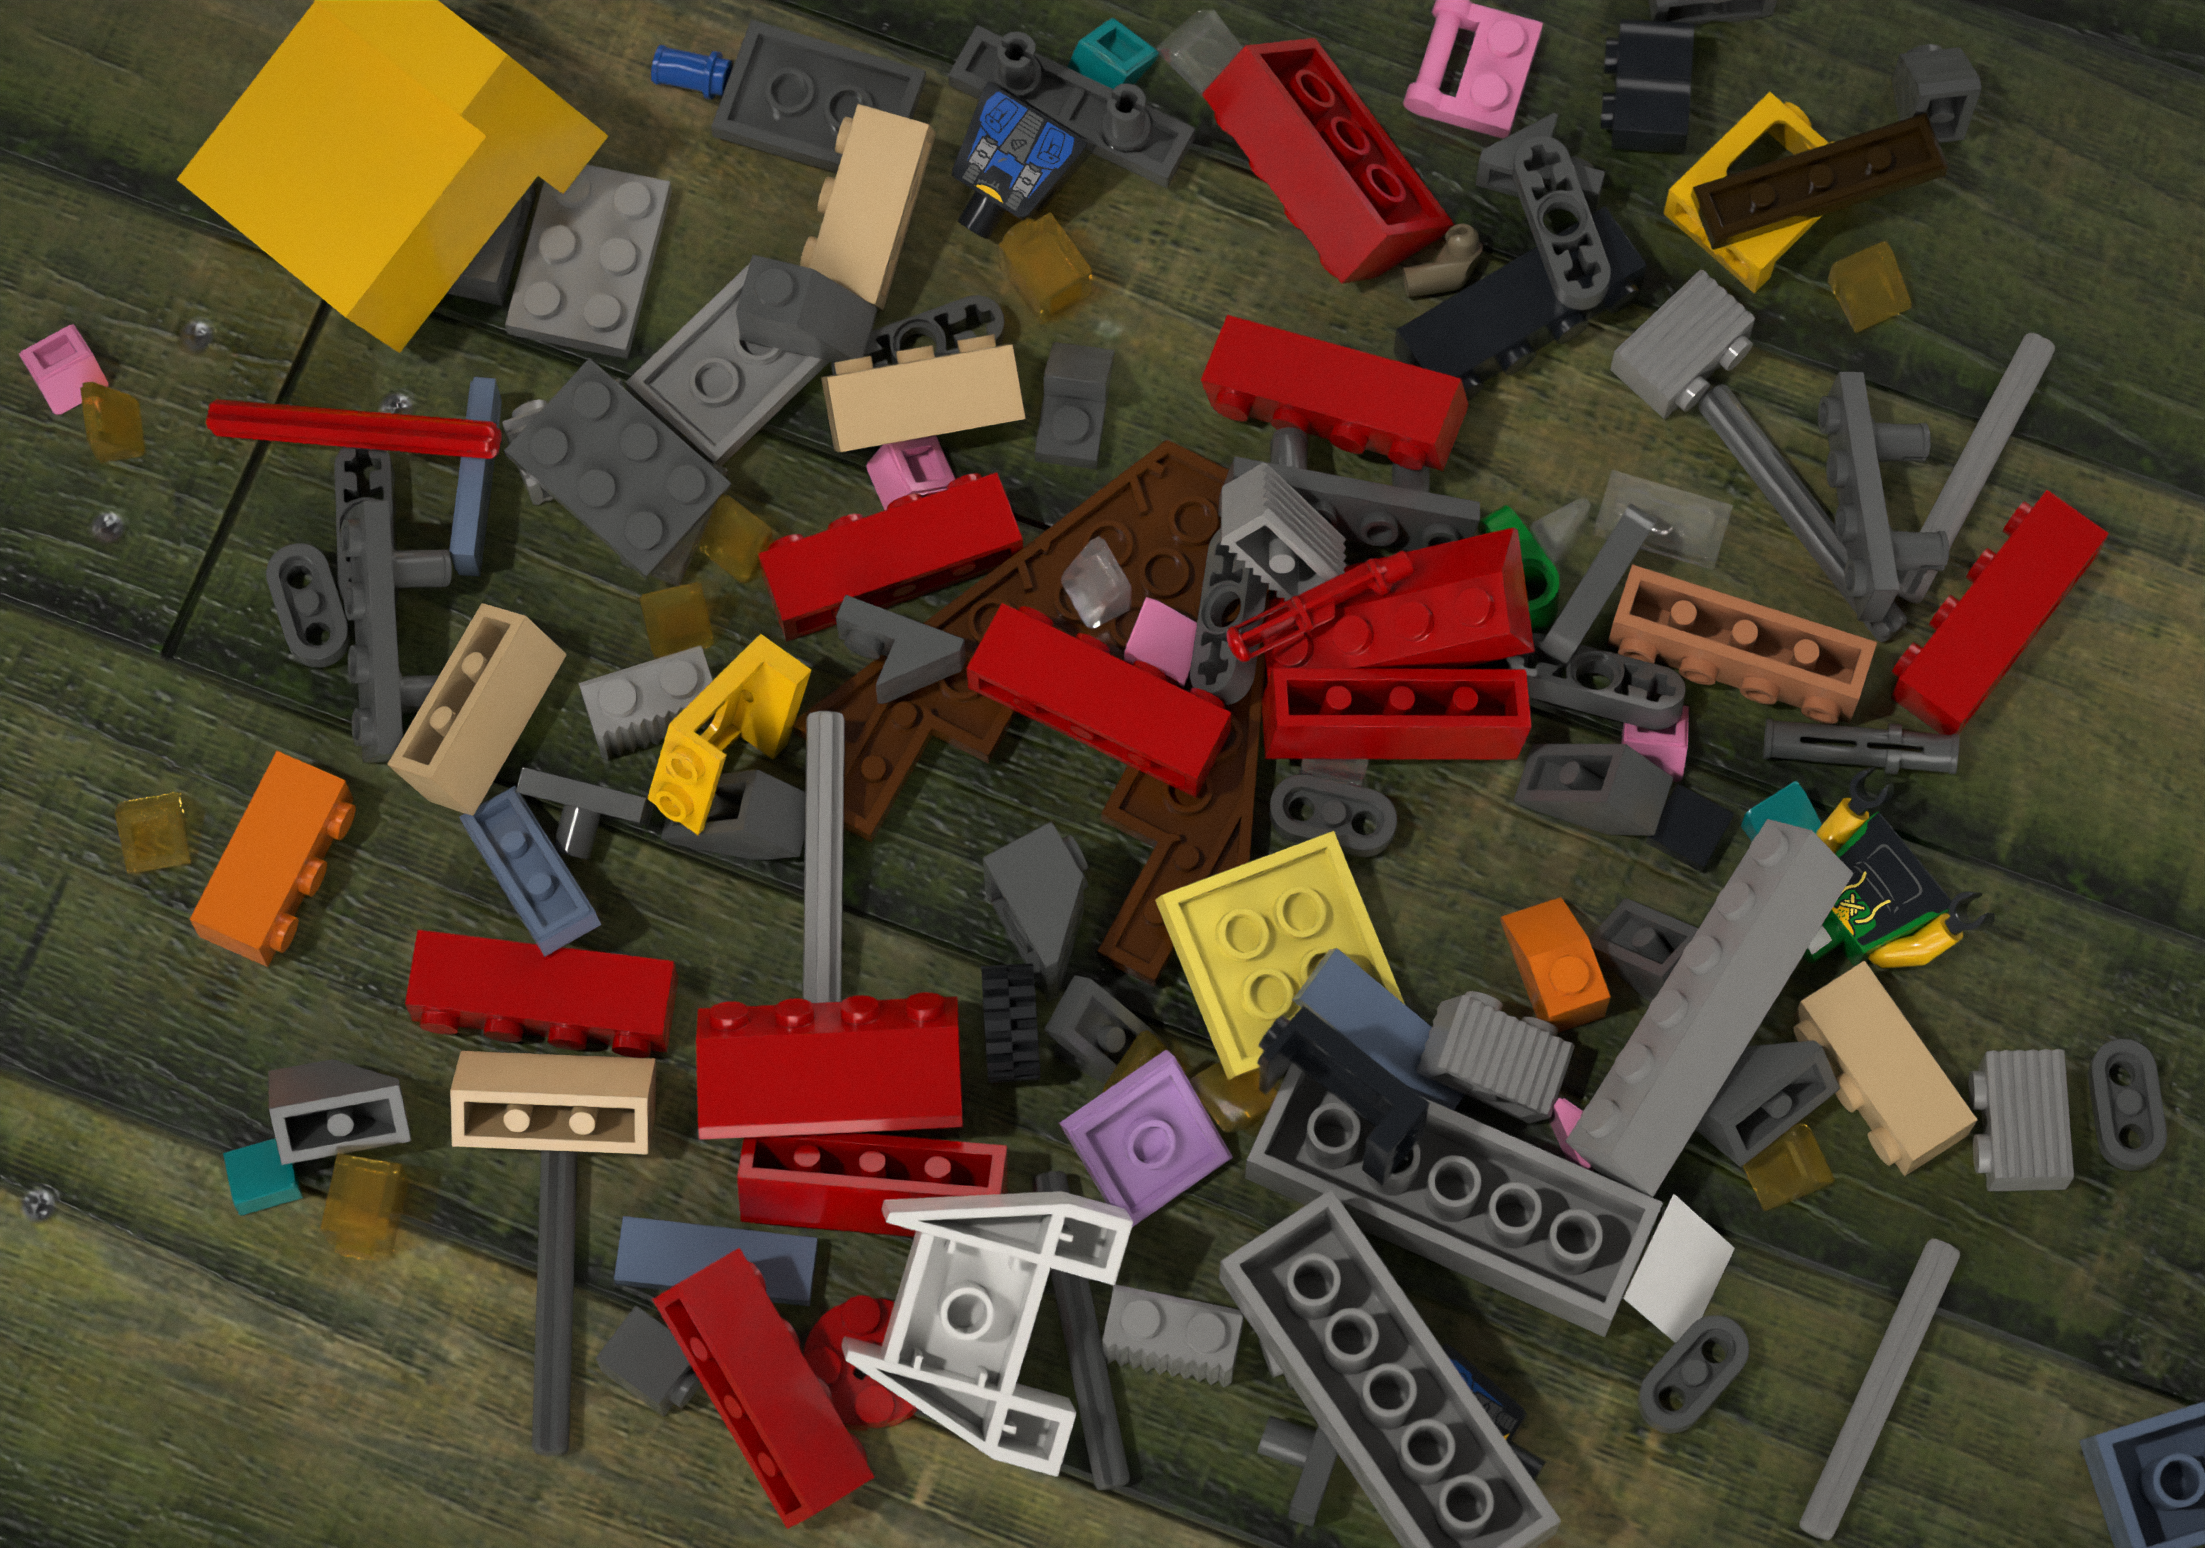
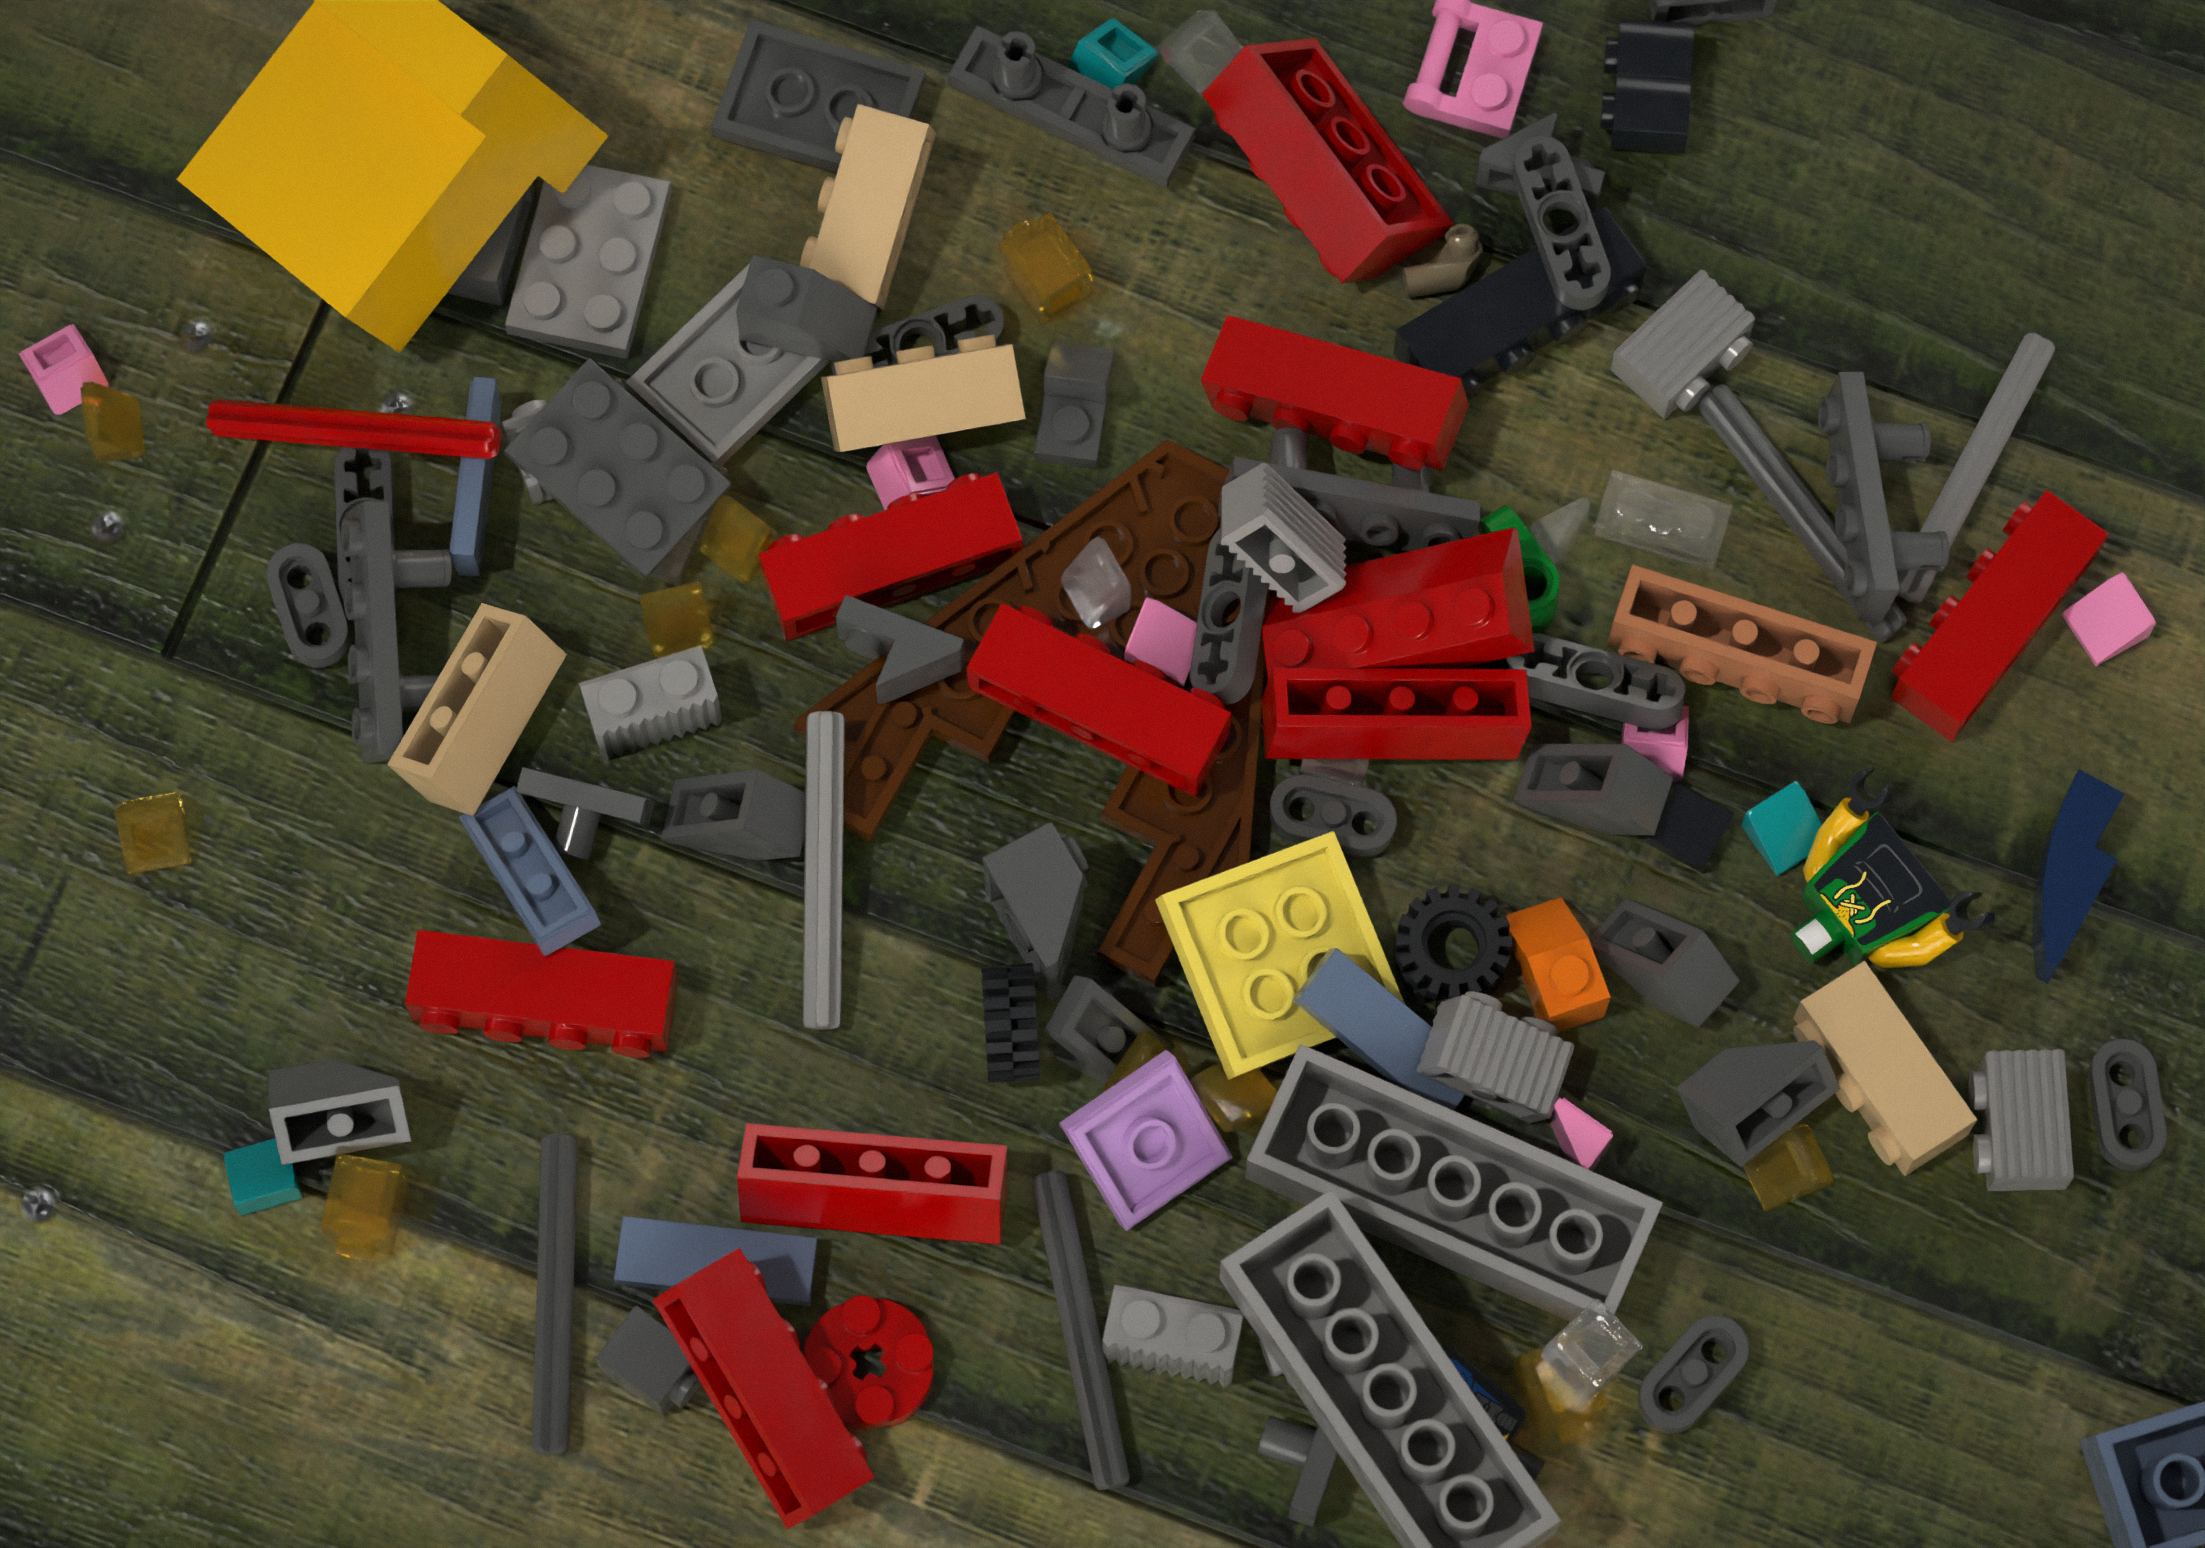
(274, 859): orange brick -> none
(553, 1102): tan brick -> none
(691, 70): blue pin -> none
(751, 700): yellow window -> none
(828, 1066): red slope -> none
(972, 1308): white wedge -> none
(1014, 159): torso -> none
(1318, 604): red piece -> none
(1354, 1079): black window -> none
(1452, 910): none -> black tyre
(1554, 1404): none -> clear yellow brick
(1591, 1350): none -> clear slope
(1598, 583): dark grey beam -> none
(1678, 1270): white sticker -> none
(1710, 1007): light grey brick -> none
(1755, 257): yellow window -> none
(1819, 181): dark brown tile -> none
(1869, 286): clear yellow slope -> none
(1879, 1389): light grey axle -> none
(1937, 84): dark grey slope -> none
(1938, 750): dark grey pin -> none
(2071, 869): none -> dark blue slope
(2110, 619): none -> bright pink slope

